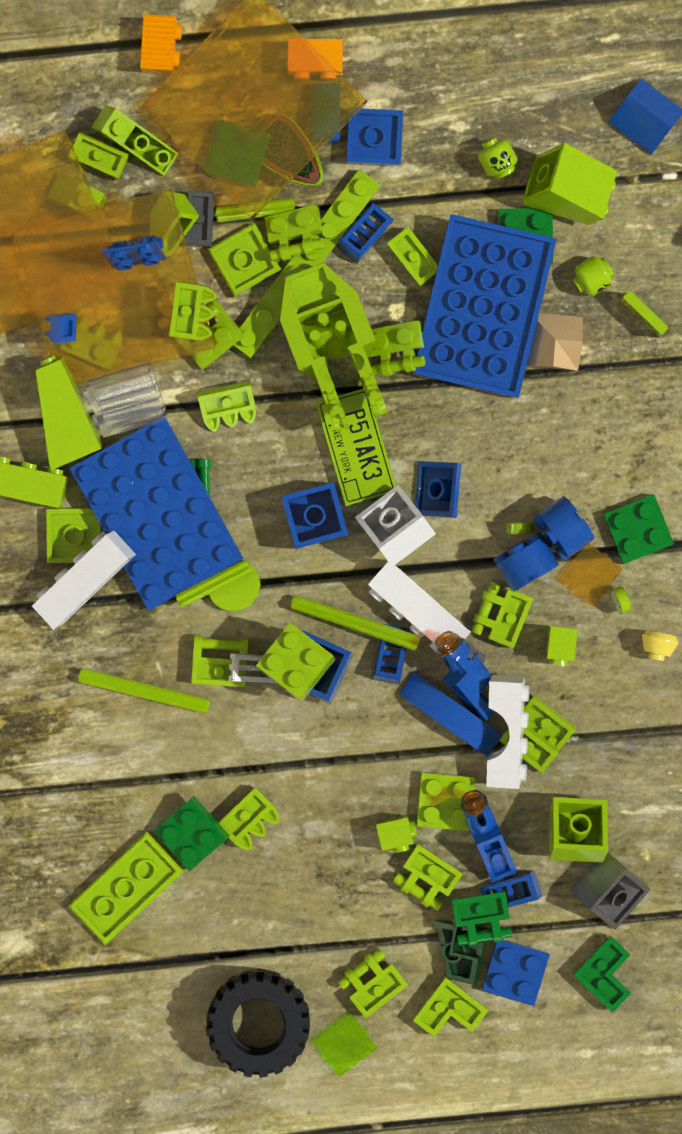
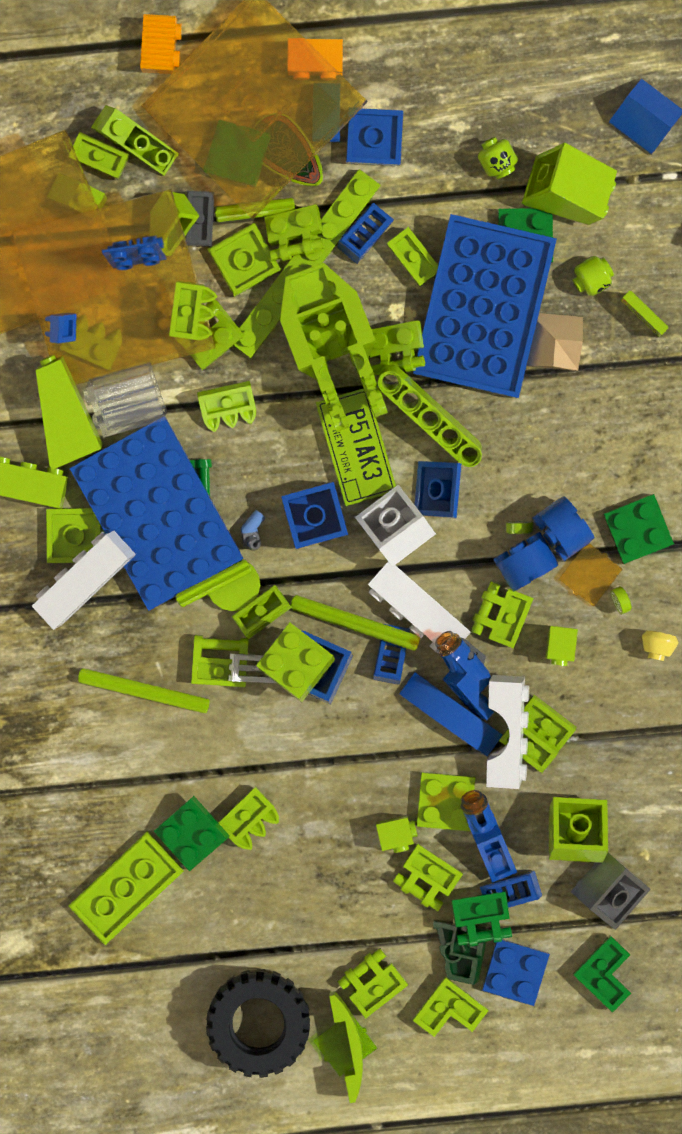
(250, 532): none -> arm
(261, 612): none -> lime brick
(342, 1013): none -> lime slope
(435, 427): none -> lime beam

